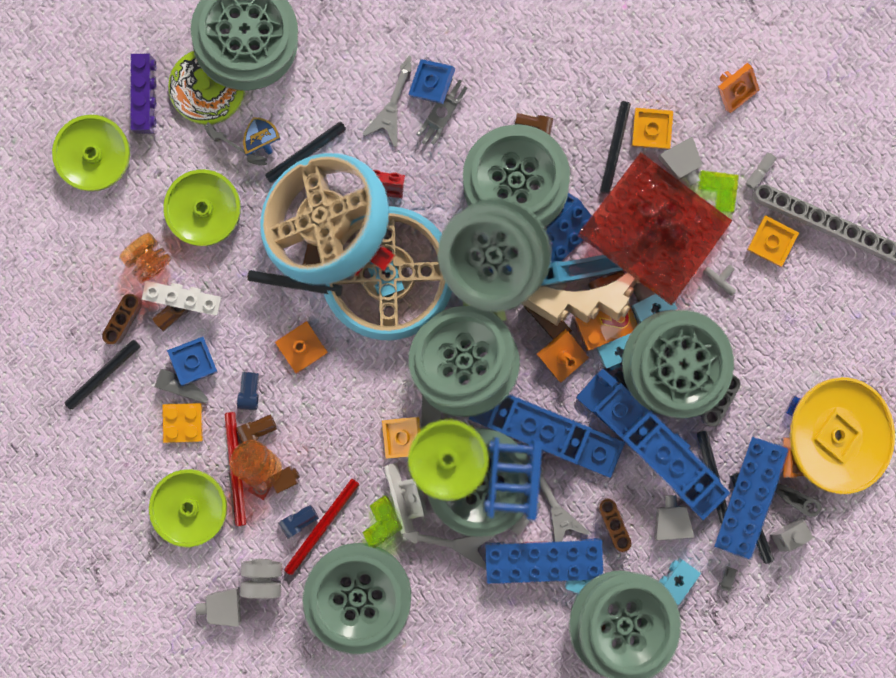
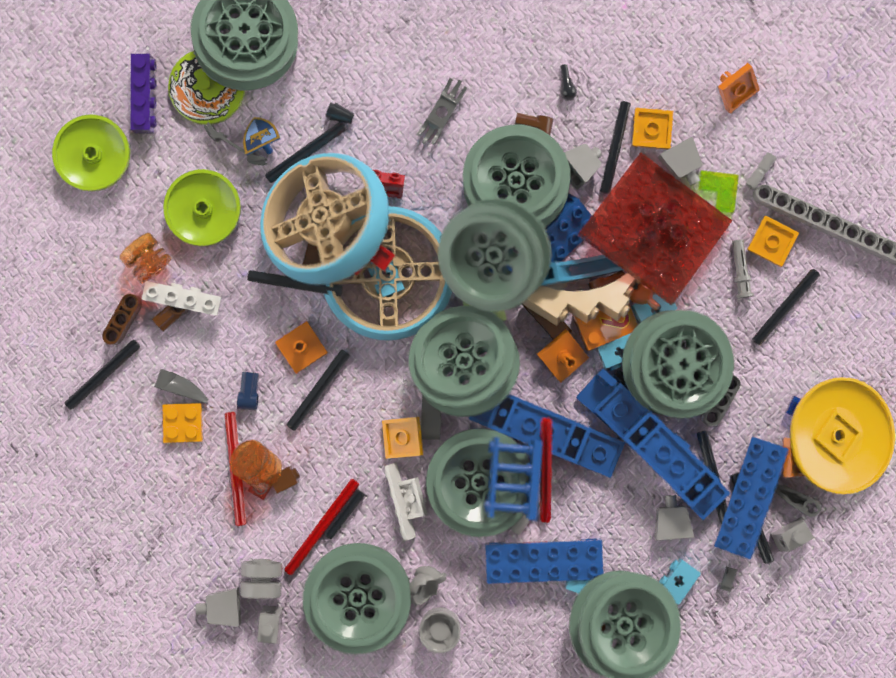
(187, 507): lime dish -> none
(192, 361): blue plate -> none
(256, 429): reddish brown piece -> none
(270, 625): none -> light grey torso
(294, 523): dark blue piece -> none
(318, 390): none -> black axle
(338, 113): none -> black cone
(344, 514): none -> black axle
(386, 524): clear neon green plate -> none
(388, 116): light grey piece -> none
(425, 584): none -> light grey hair
(431, 81): blue plate -> none
(439, 630): none -> light grey wheel
(448, 459): lime dish -> none
(465, 546): light grey piece -> none
(545, 470): none -> red axle
(561, 518): light grey piece -> none
(568, 89): none -> black piece
(583, 164): none -> light grey torso
(621, 531): reddish brown beam -> none
(643, 295): none -> dark orange rock
(720, 279): light grey piece -> none
(742, 279): none -> light grey pin
(785, 307): none -> black axle

